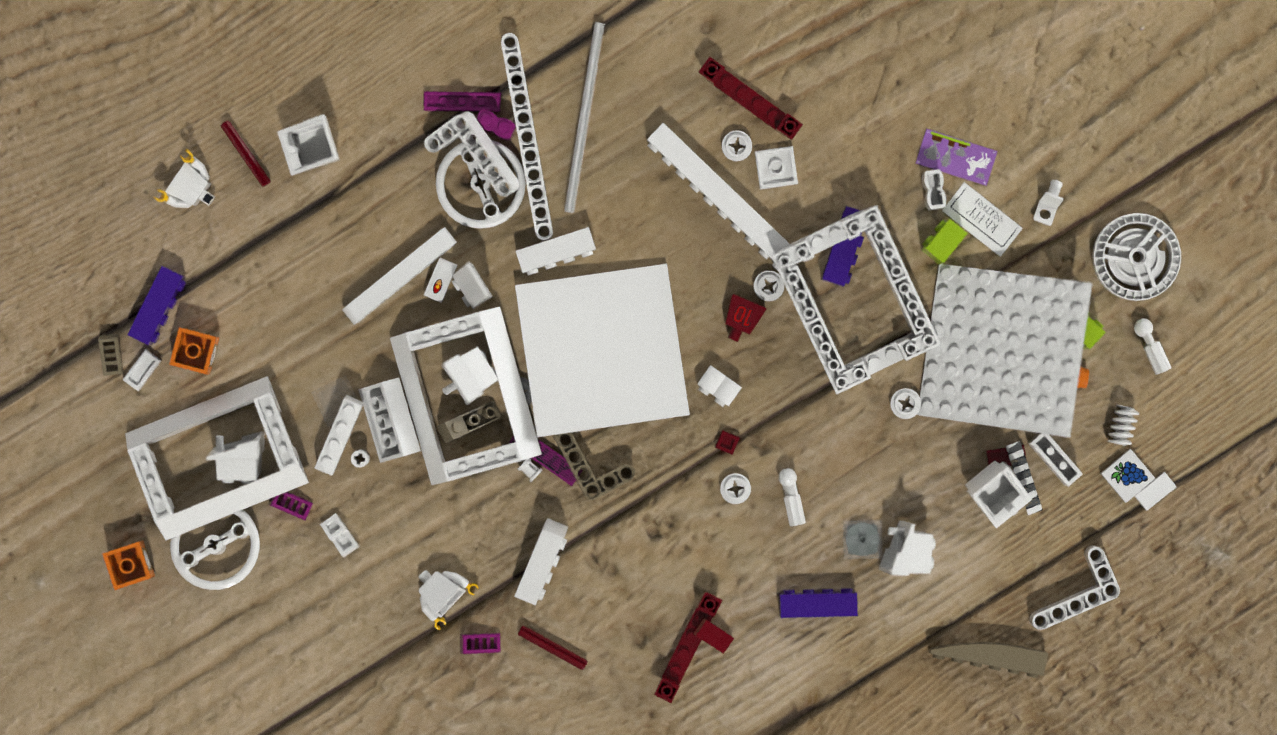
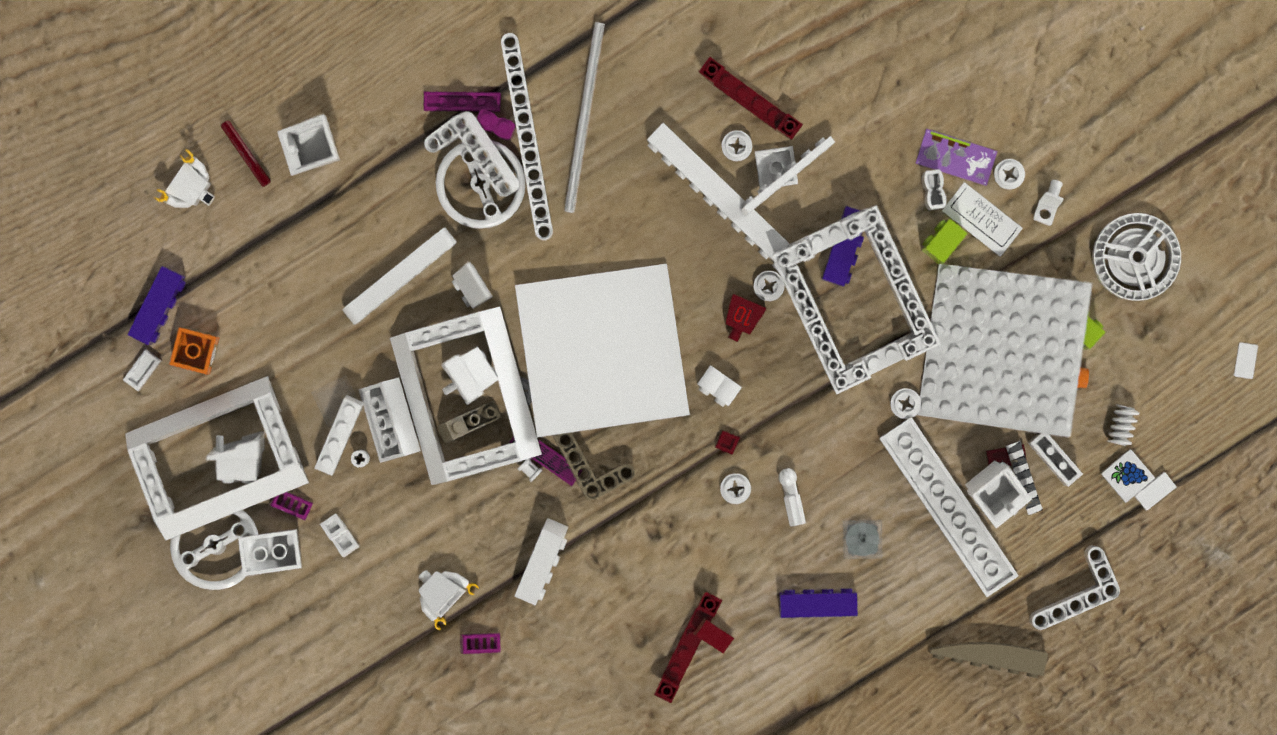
(108, 338): dark tan slope -> none
(128, 565): orange brick -> none
(270, 552): none -> white slope
(440, 280): white slope -> none
(552, 647): dark red axle -> none
(555, 250): white brick -> none
(793, 169): none -> white plate
(908, 551): white piece -> none
(948, 507): none -> white plate
(1018, 173): none -> white gear
(1153, 348): white piece -> none
(1246, 360): none -> white sticker

